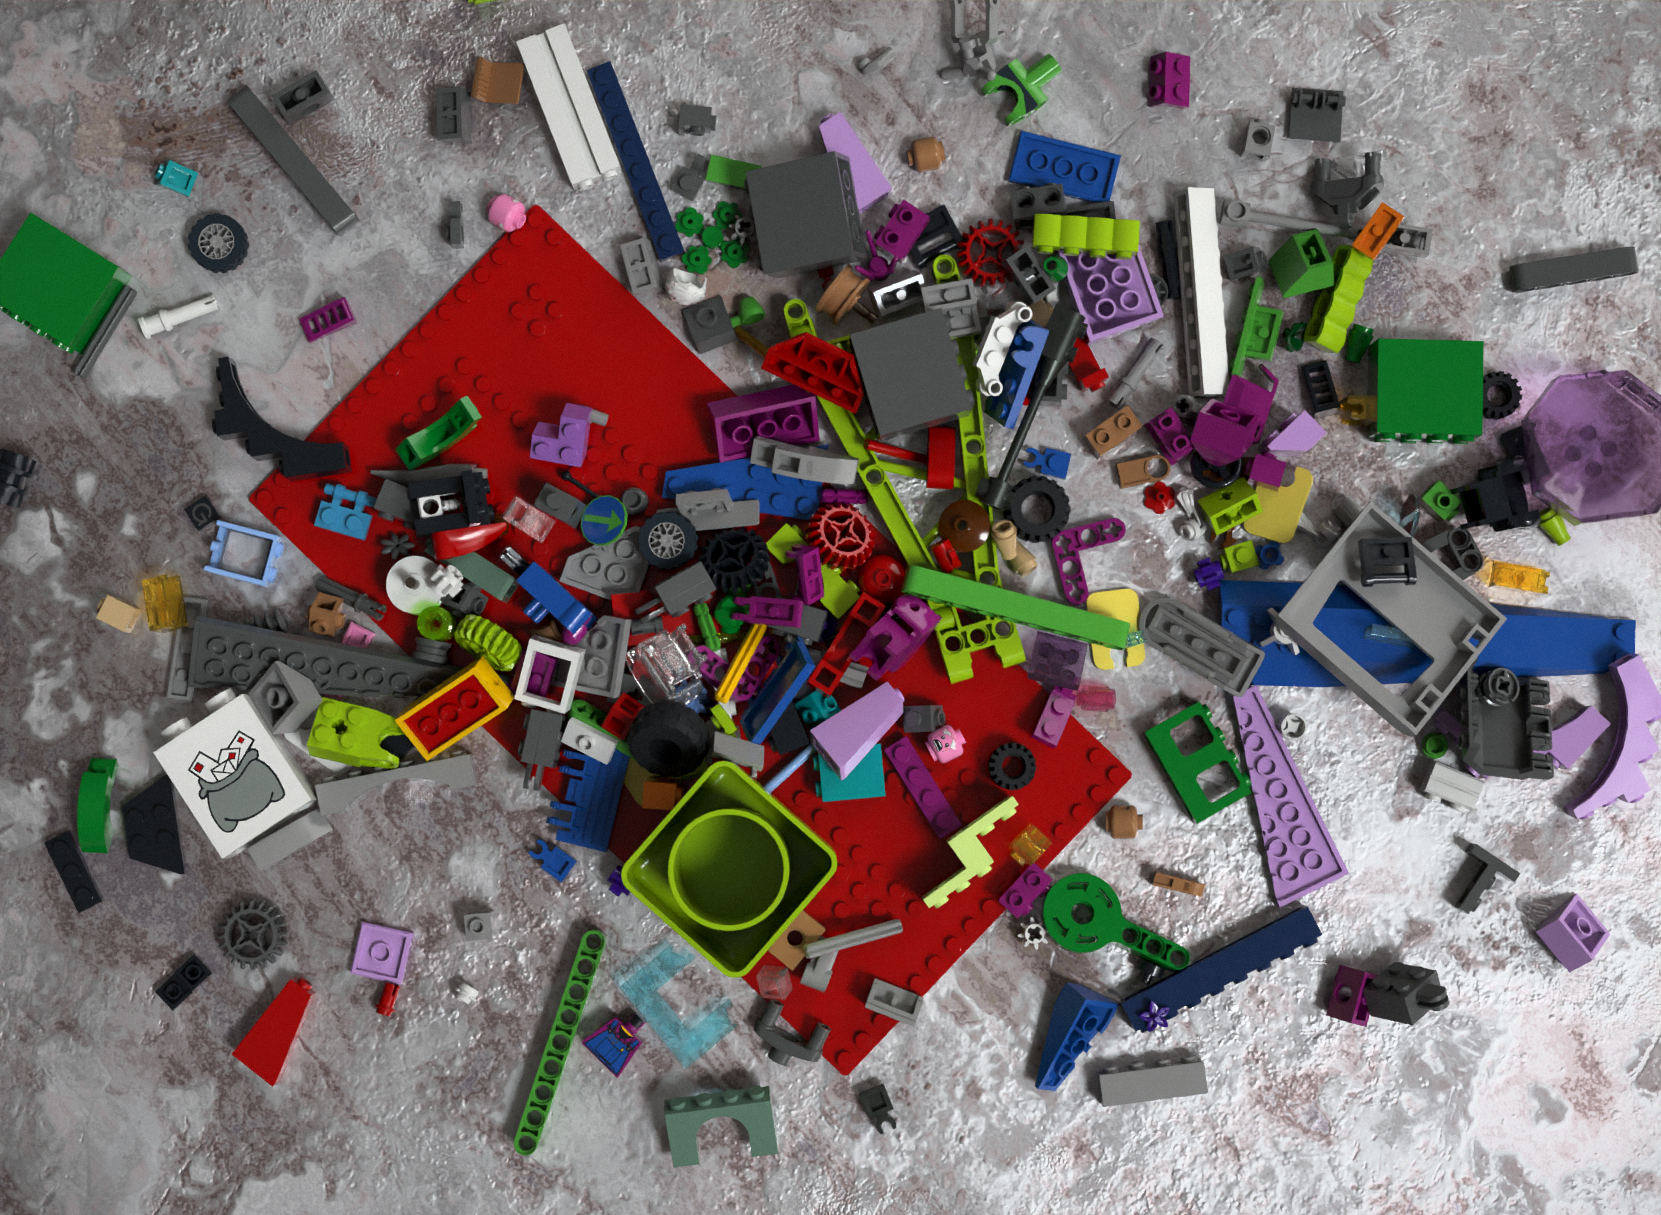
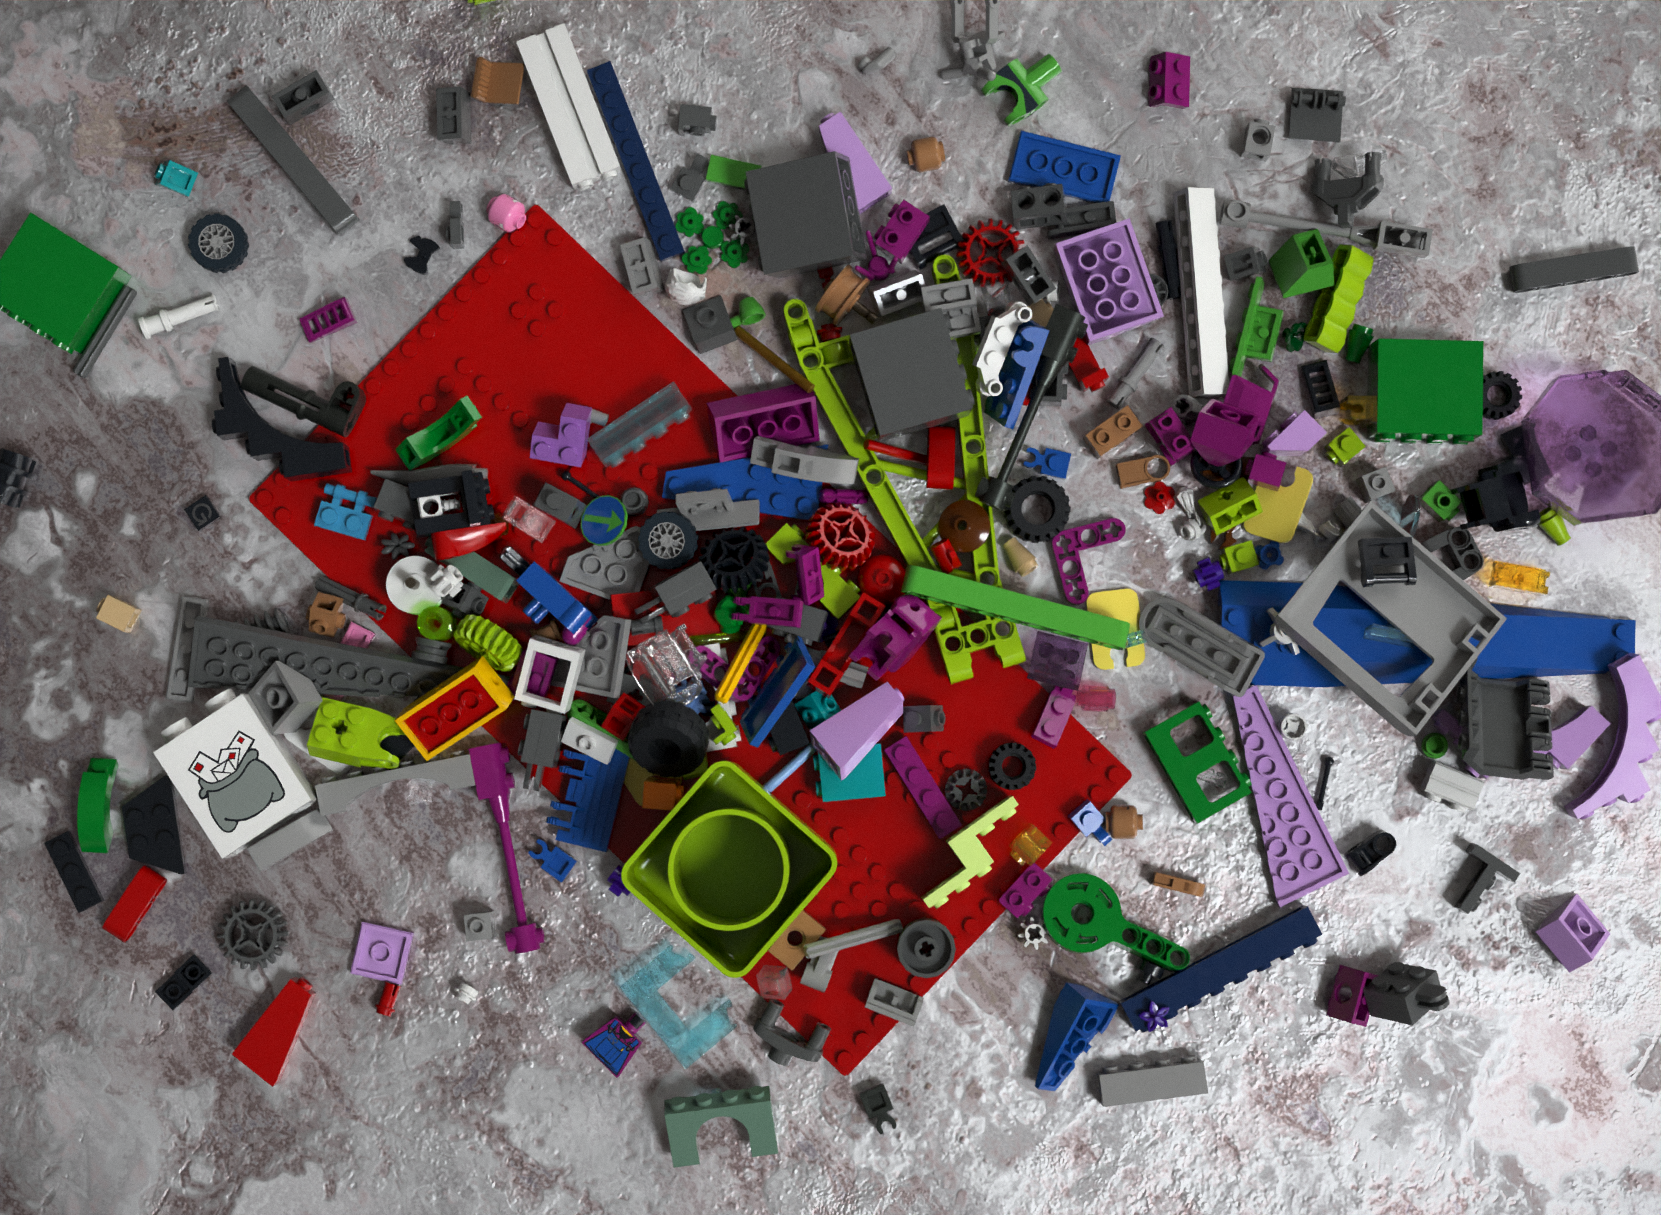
(134, 903): none -> red beam
(164, 603): clear yellow hinge -> none
(245, 554): window -> none
(330, 413): none -> pearl dark grey piece
(427, 248): none -> black piece
(495, 784): none -> magenta bar
(551, 1051): bright green beam -> none
(639, 425): none -> clear light blue brick
(707, 627): bright green axle -> none
(736, 751): light grey hinge -> none
(818, 369): red wedge -> none
(829, 332): none -> red plate
(928, 963): none -> dark grey wheel
(945, 744): bright pink head -> none
(954, 795): none -> dark grey gear
(1004, 536): tan cone -> none
(1060, 270): green cone -> none
(1085, 234): lime brick -> none
(1088, 821): none -> plate
(1329, 761): none -> black hinge
(1343, 447): none -> lime bracket
(1369, 852): none -> black piece
(1375, 484): none -> light grey brick
(1378, 231): orange plate -> none
(1499, 687): dark grey wheel -> none

